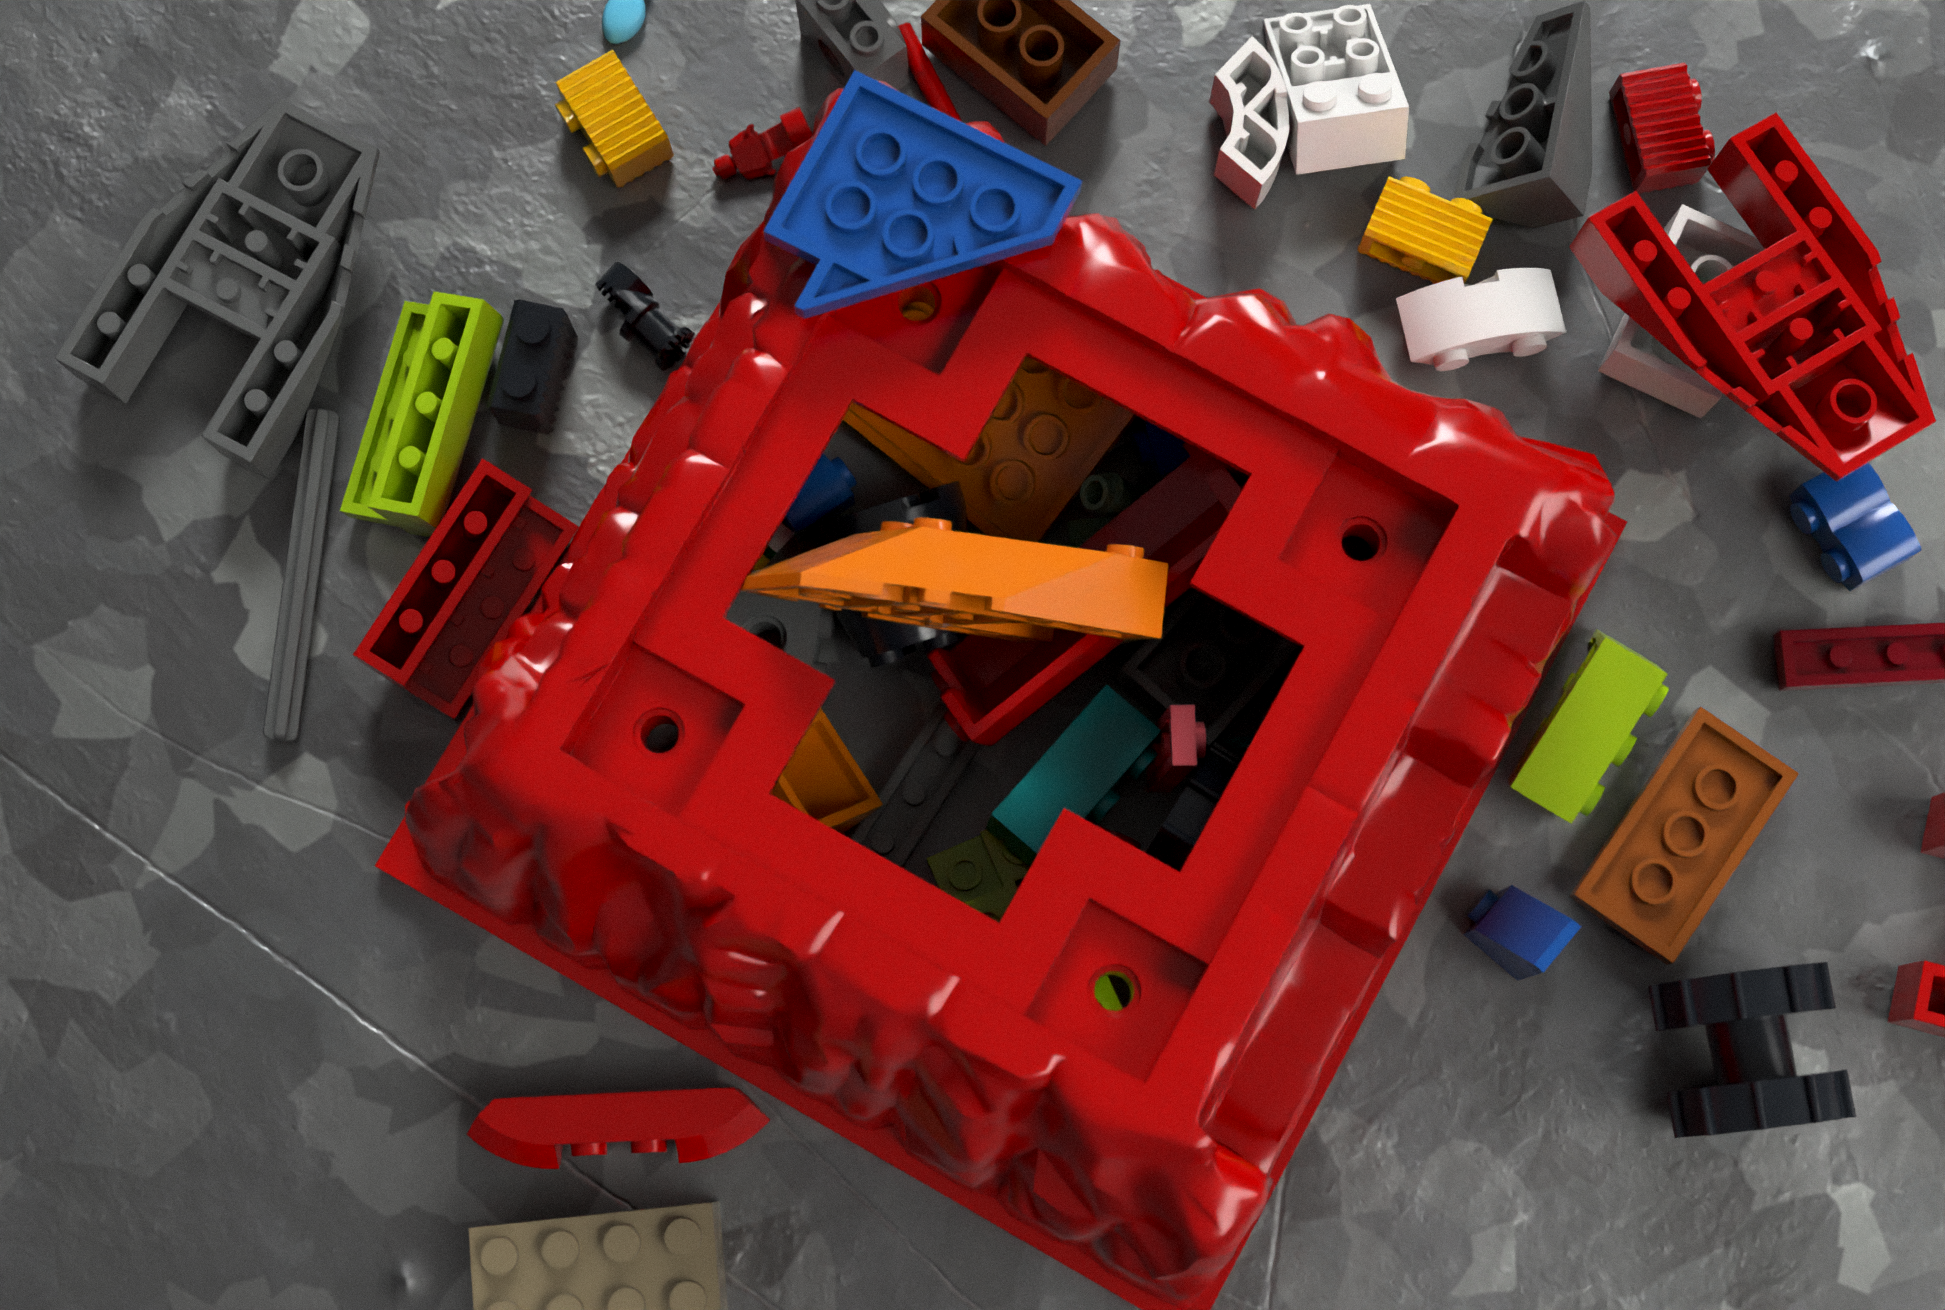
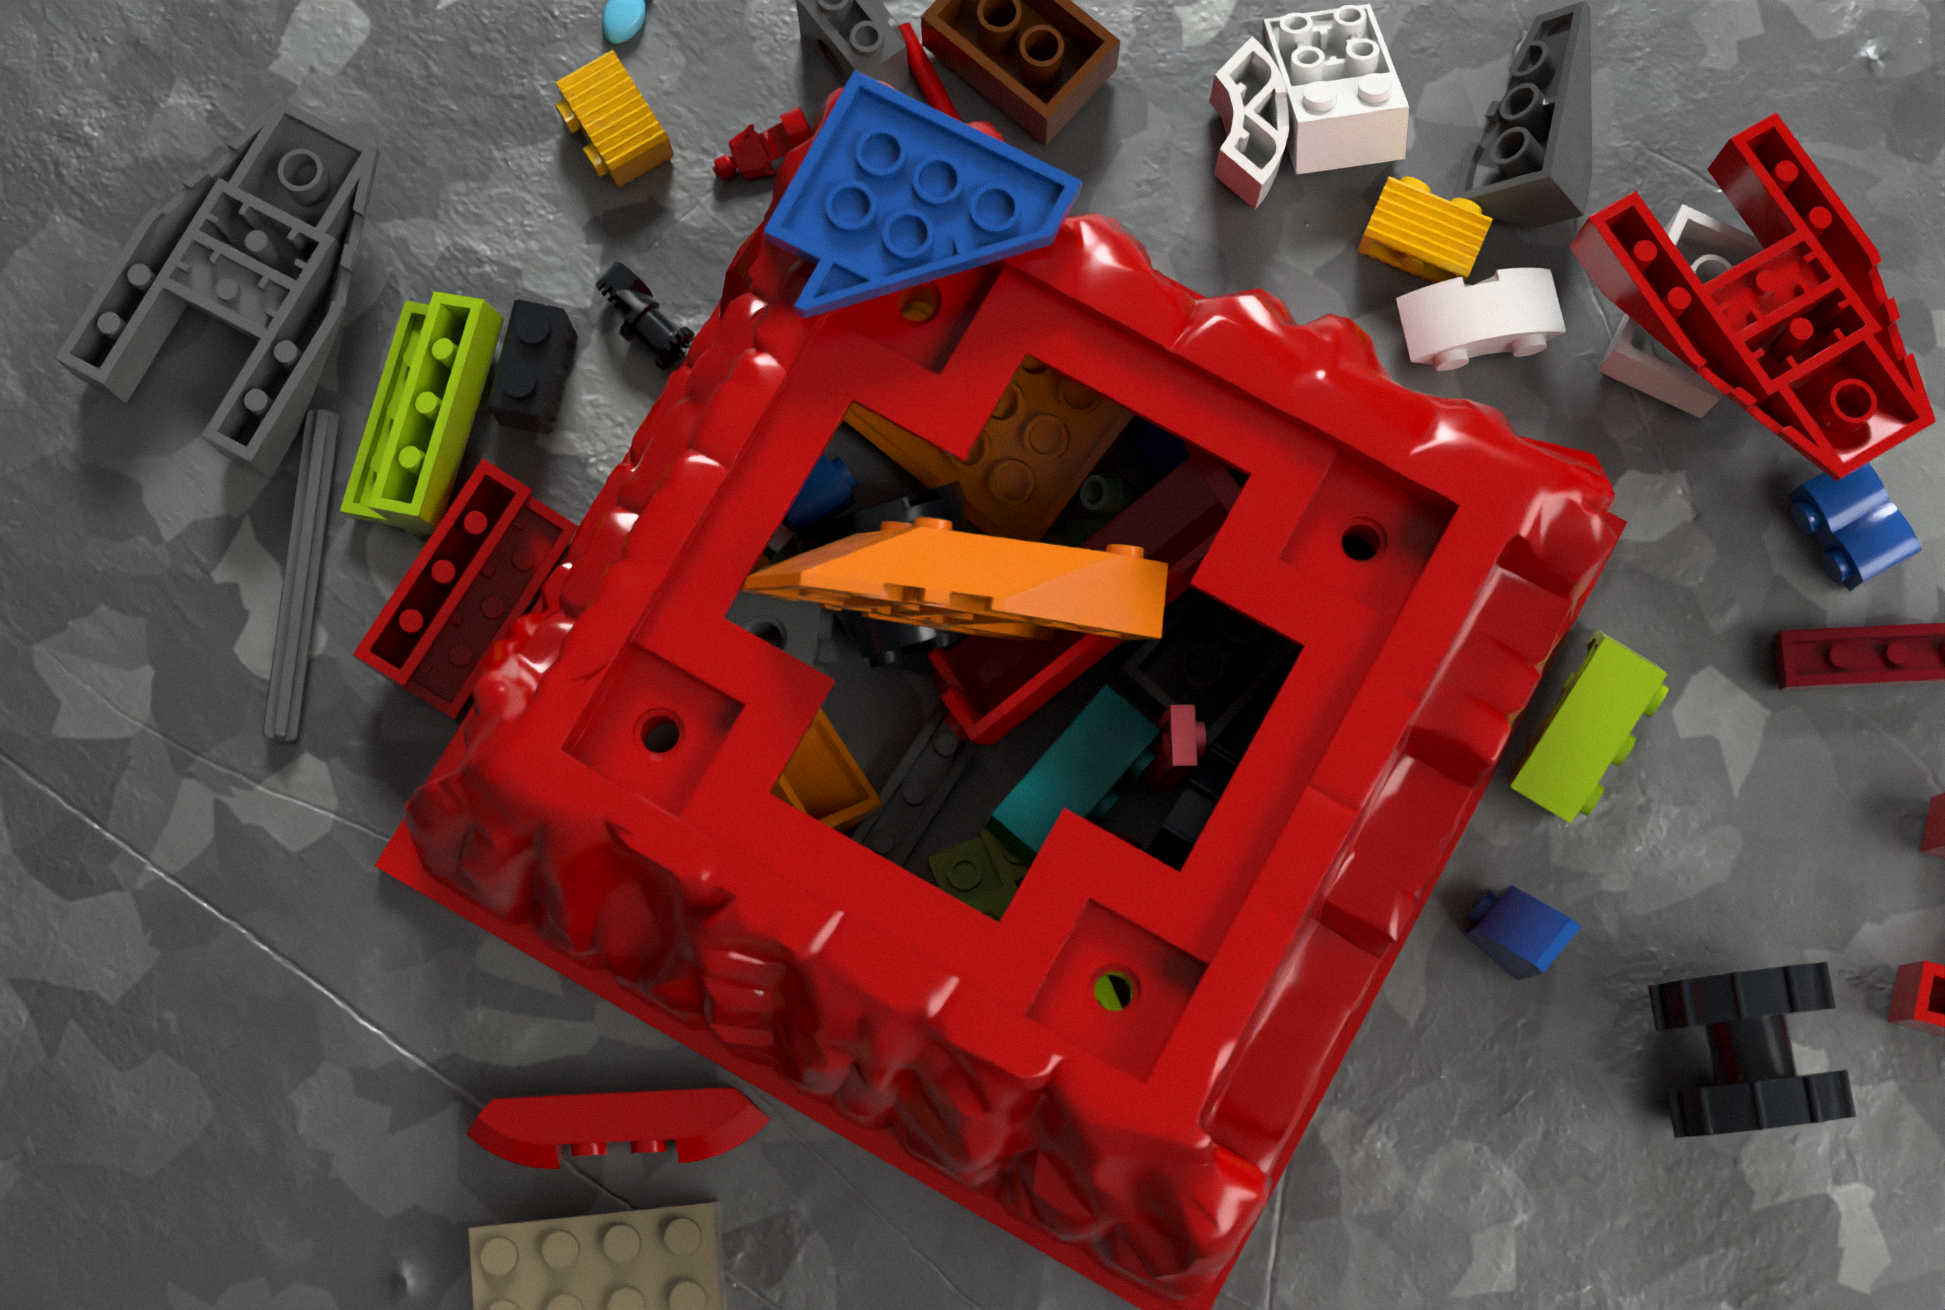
(1661, 127): red brick -> none
(1684, 835): dark orange plate -> none

